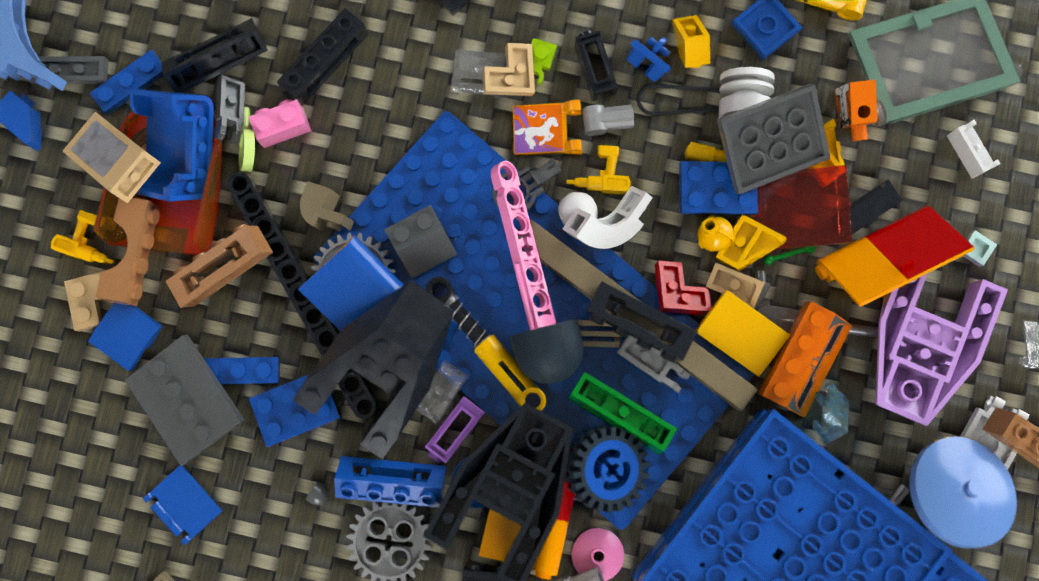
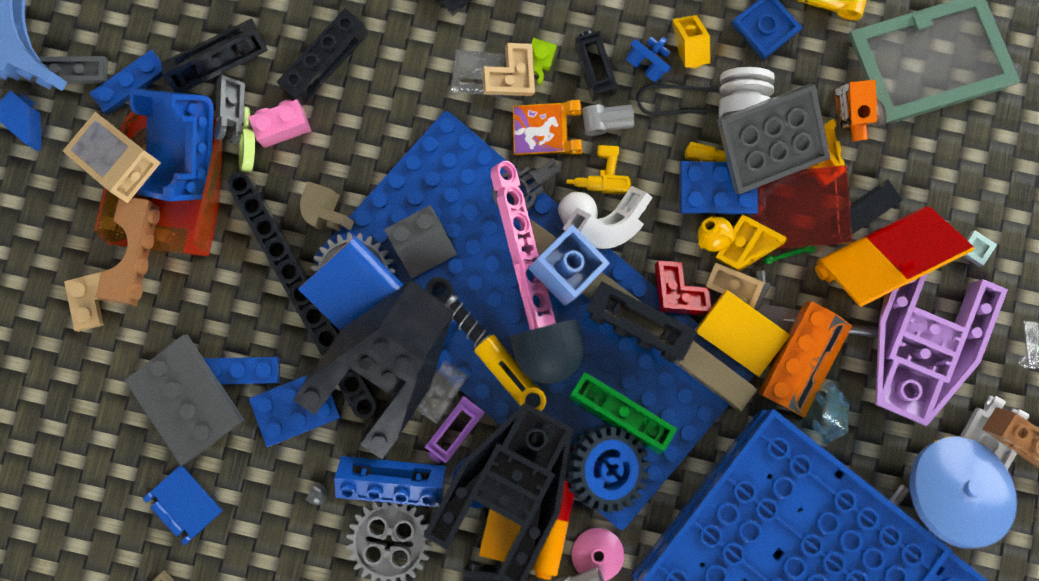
(77, 245): yellow piece -> none
(125, 334): blue slope -> none
(244, 242): medium nougat brick -> none
(569, 265): none -> medium blue brick
(616, 344): dark tan tile -> none
(651, 363): light grey hinge -> none
(971, 150): white hinge -> none

